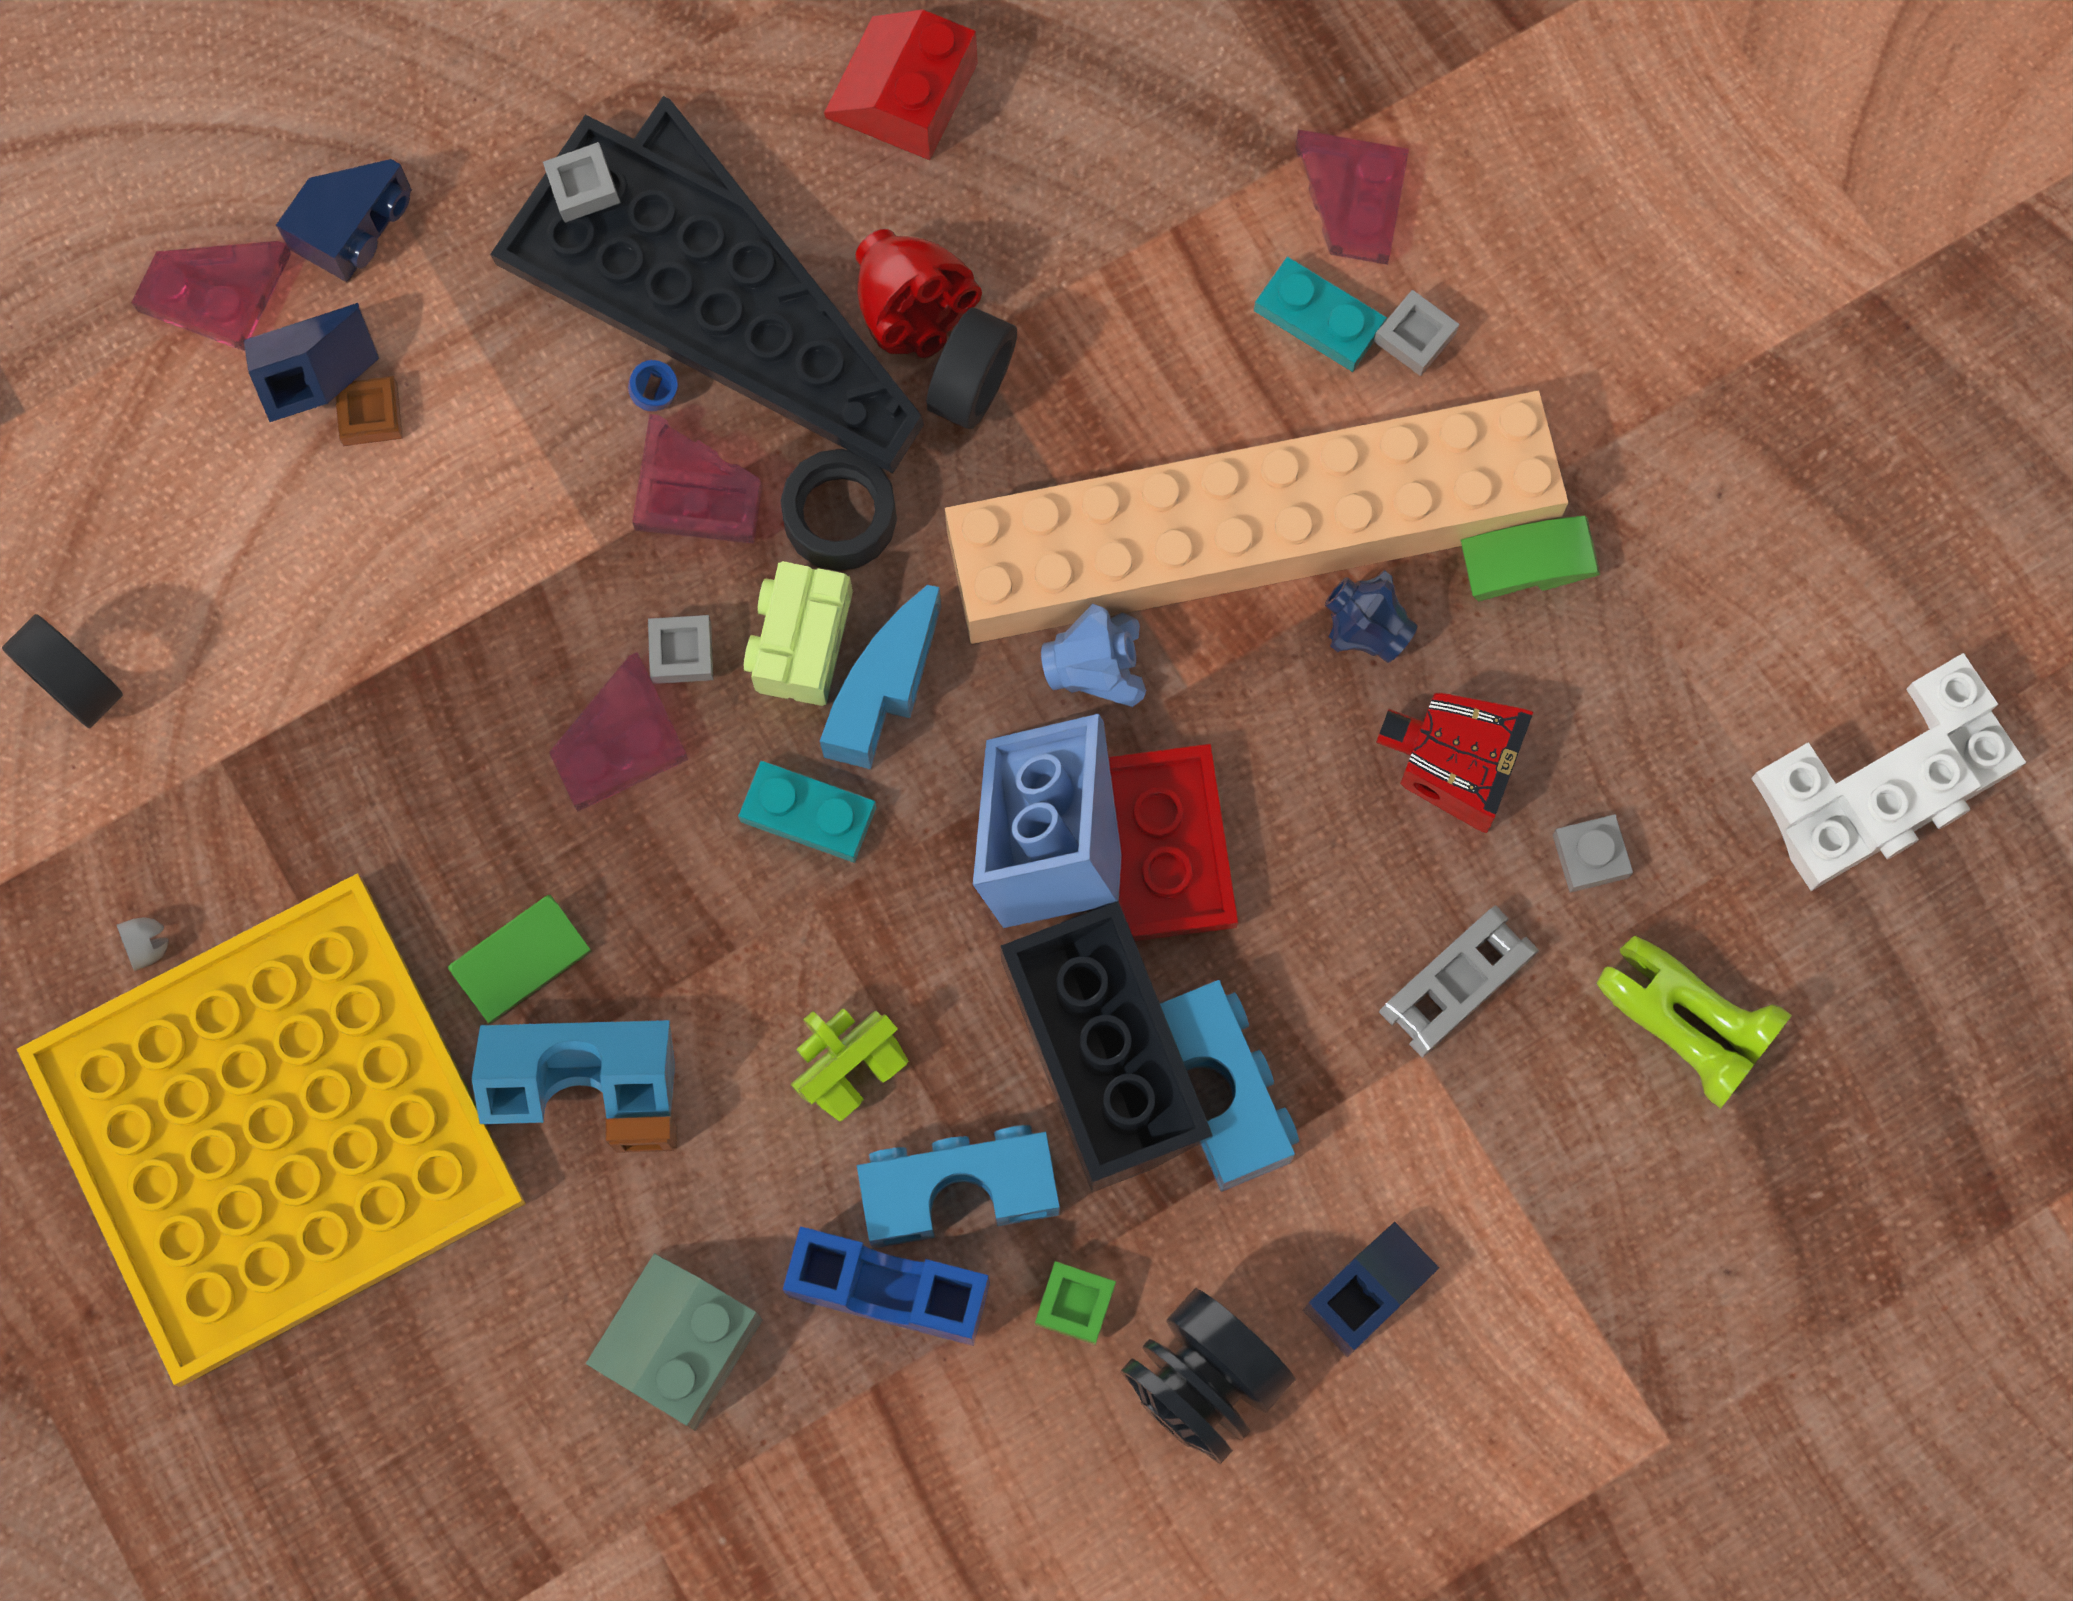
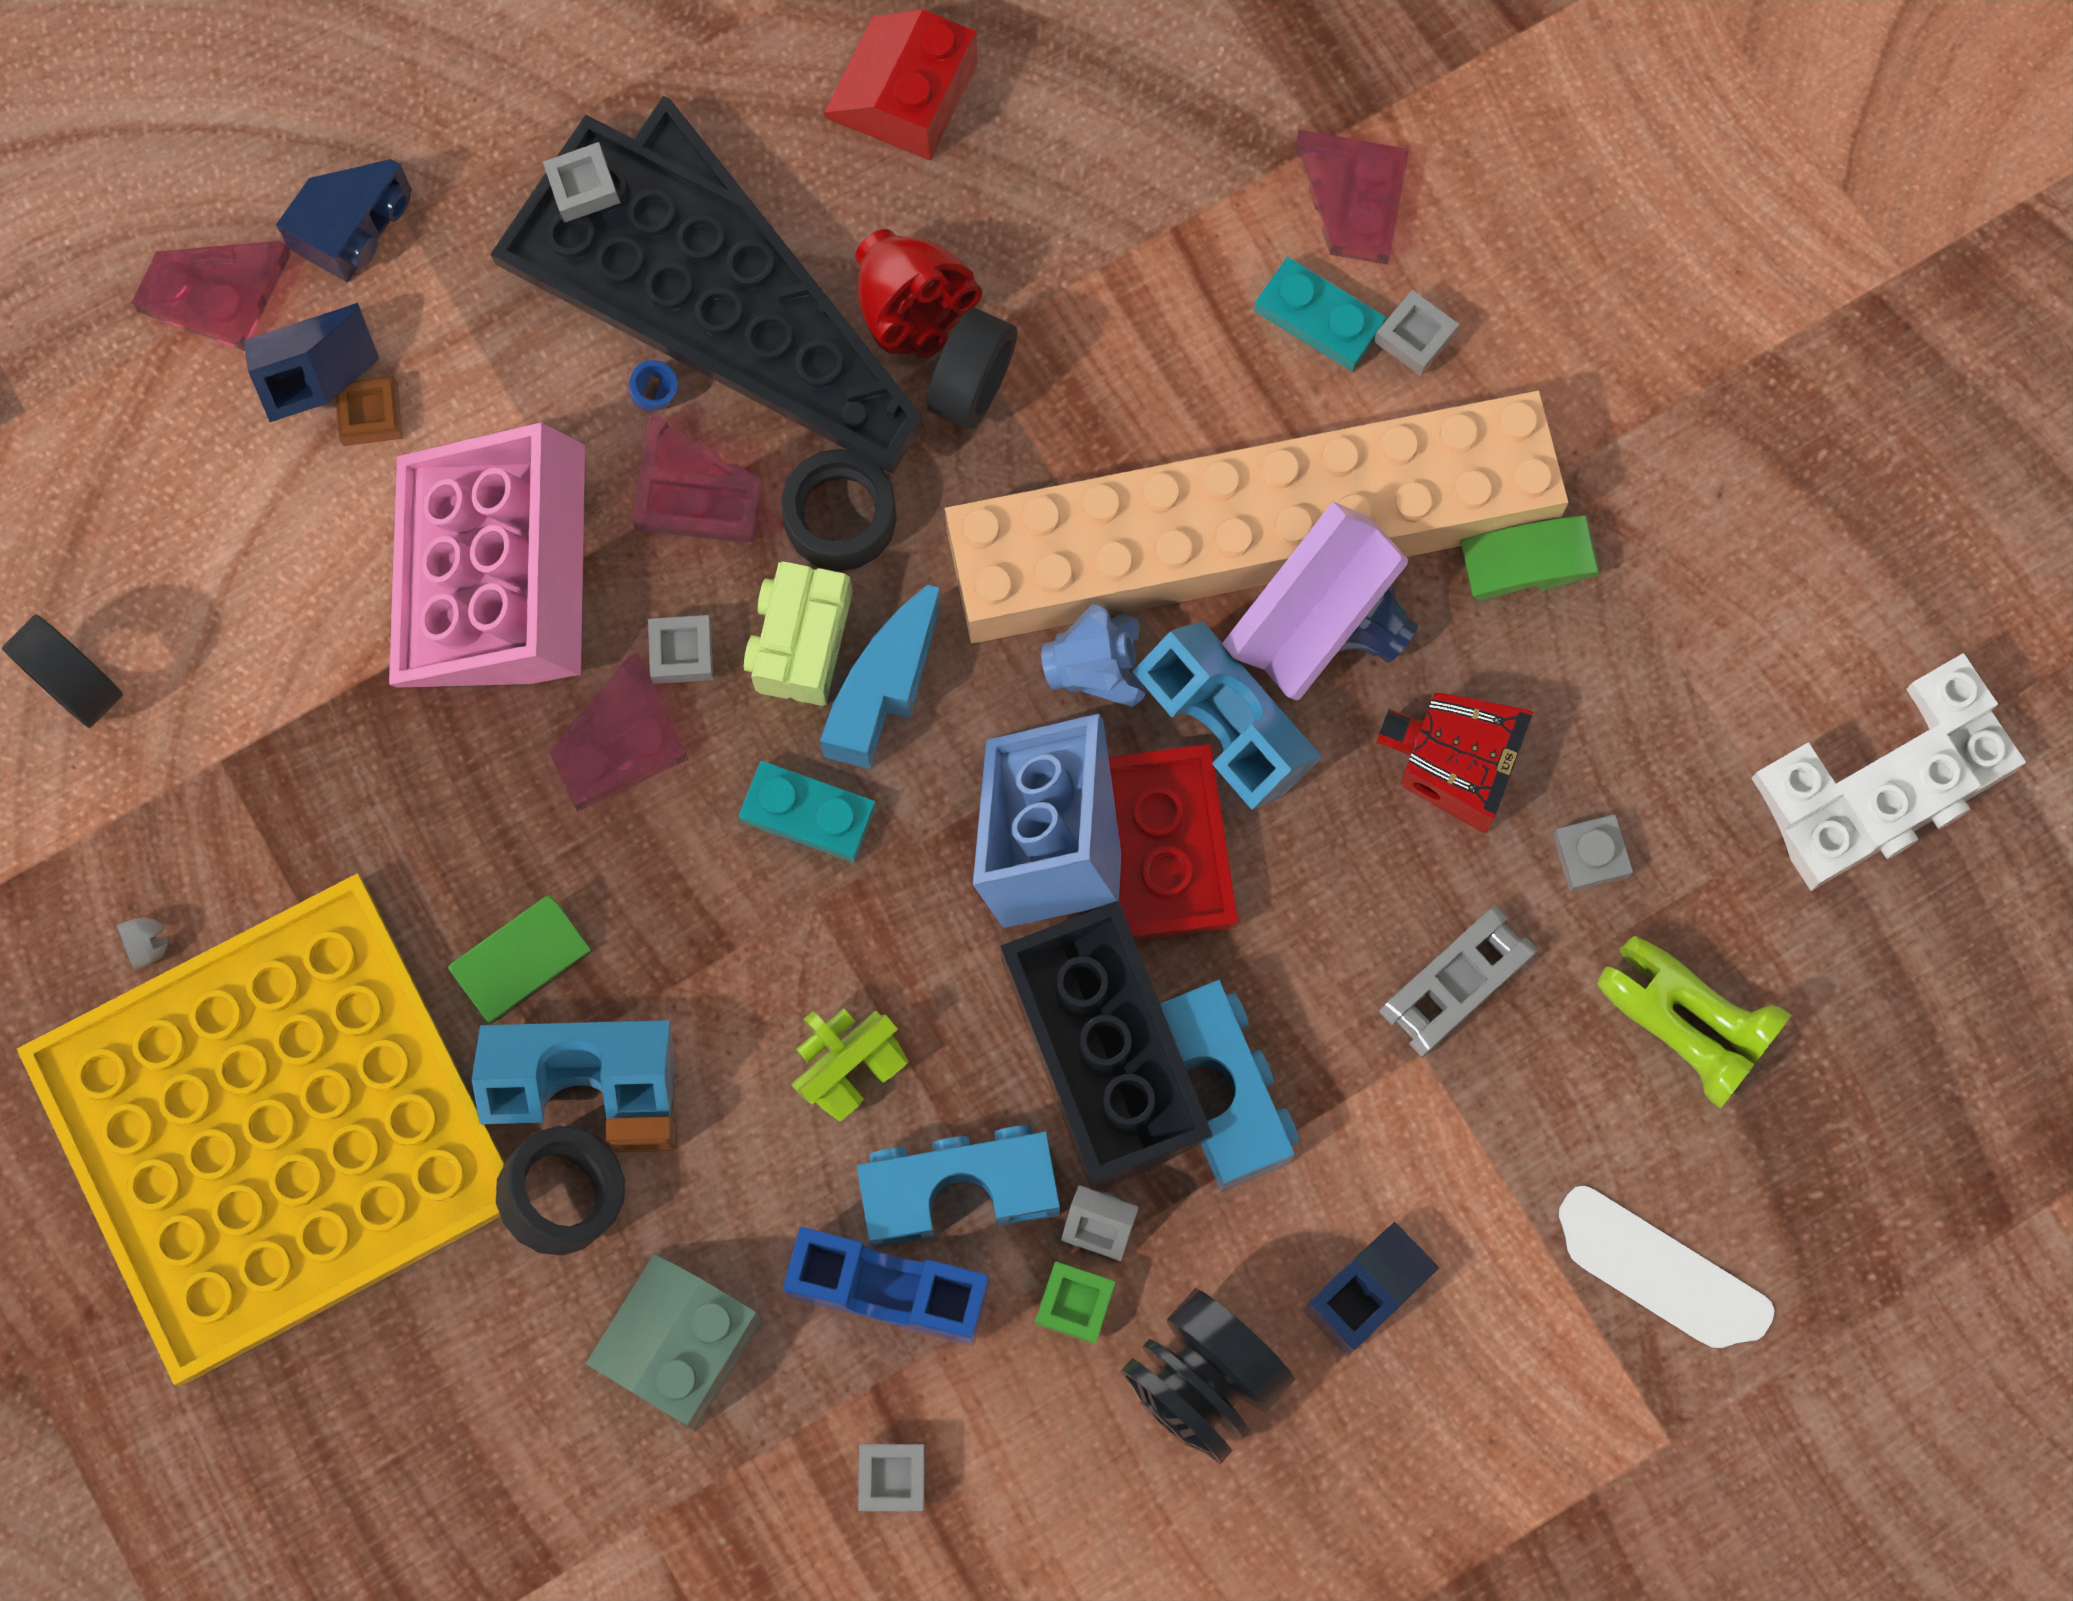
(489, 561): none -> bright pink slope
(593, 1158): none -> black tyre
(891, 1478): none -> light grey plate
(1099, 1223): none -> light grey plate
(1260, 744): none -> dark azure arch
(1317, 599): none -> lavender panel
(1661, 1272): none -> white sticker

